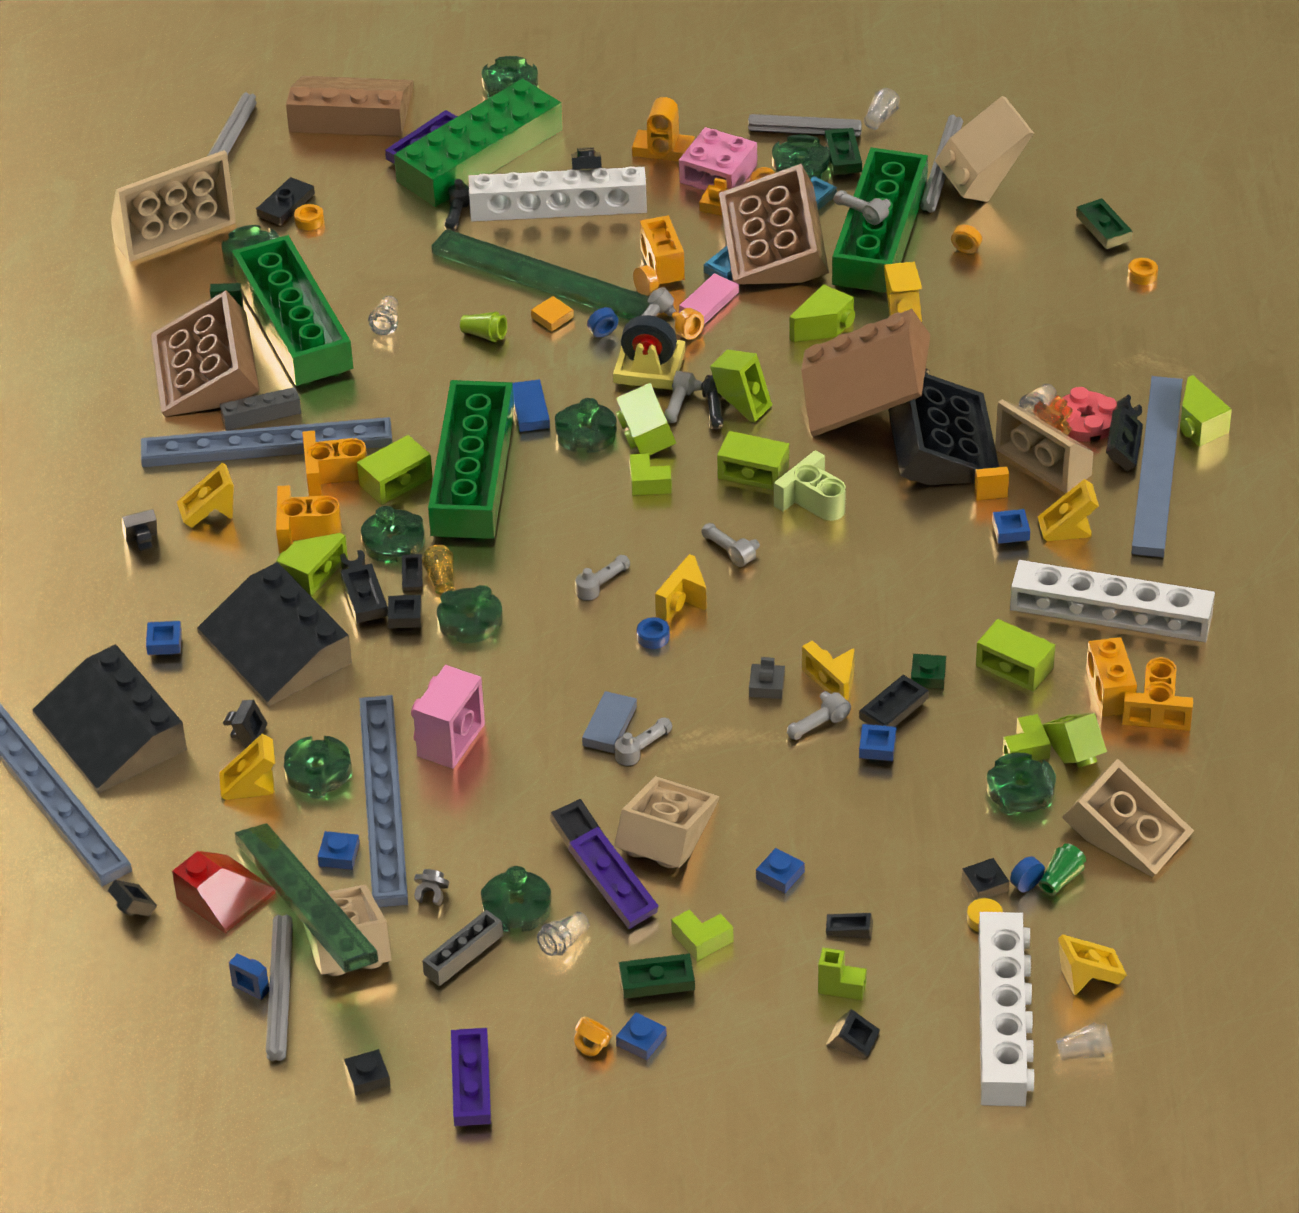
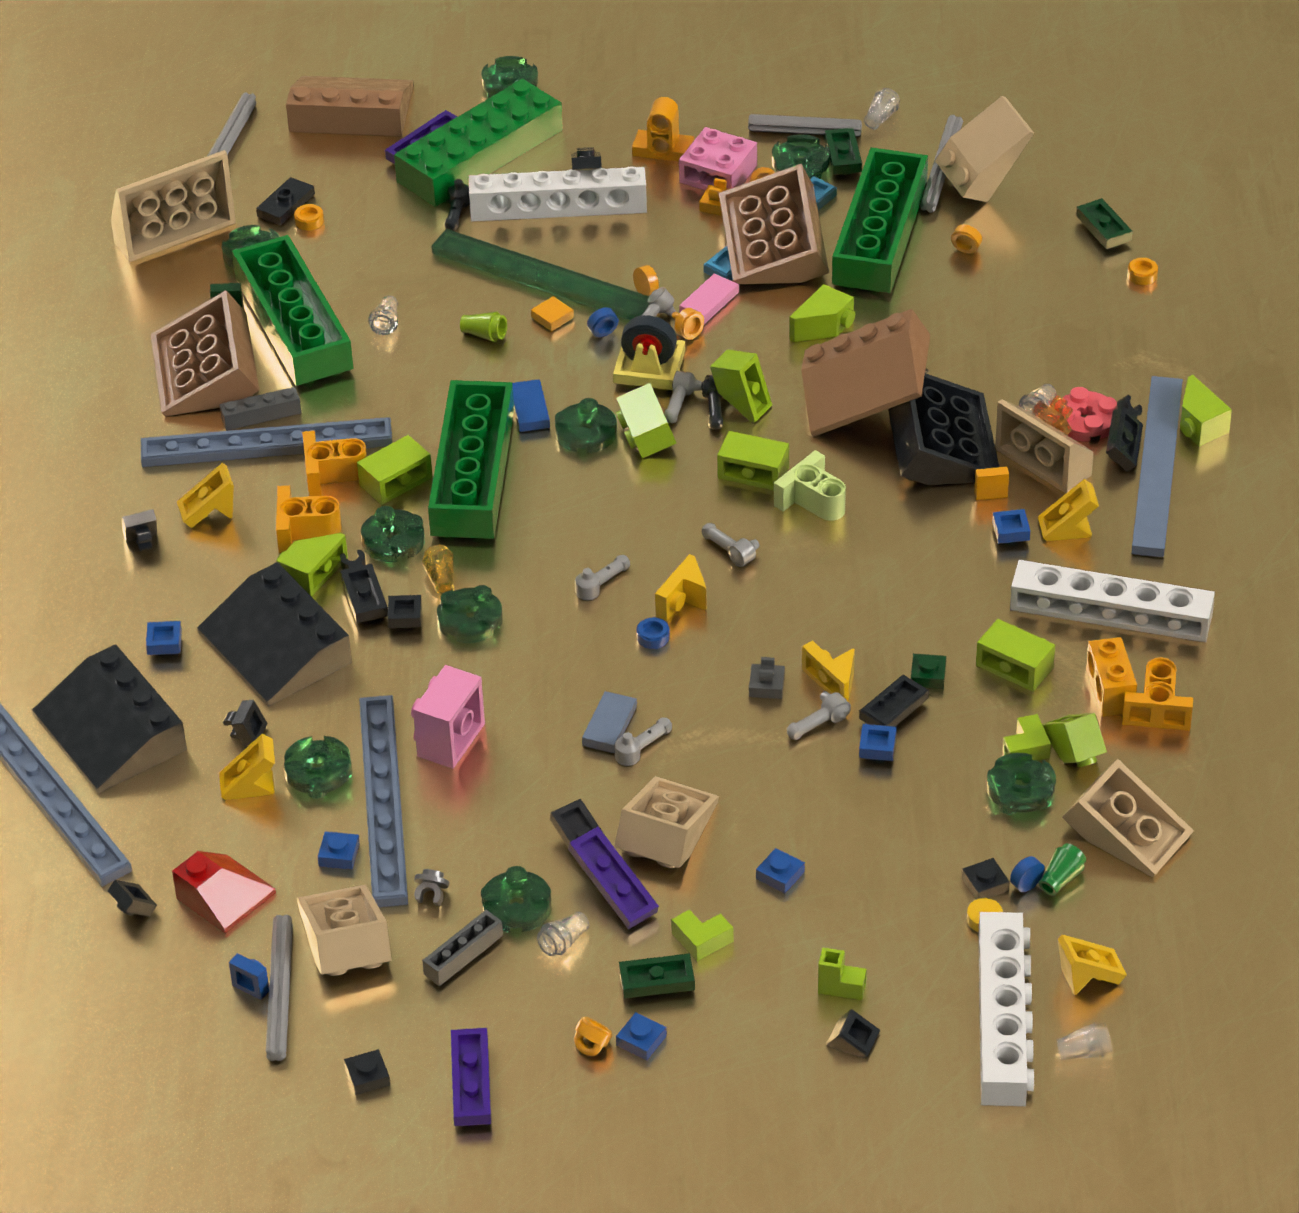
(307, 898): clear green tile -> none
(412, 572): black piece -> none
(647, 479): lime piece -> none
(662, 249): light orange brick -> none
(850, 925): black piece -> none
(873, 211): light grey piece -> none
(903, 288): yellow slope -> none

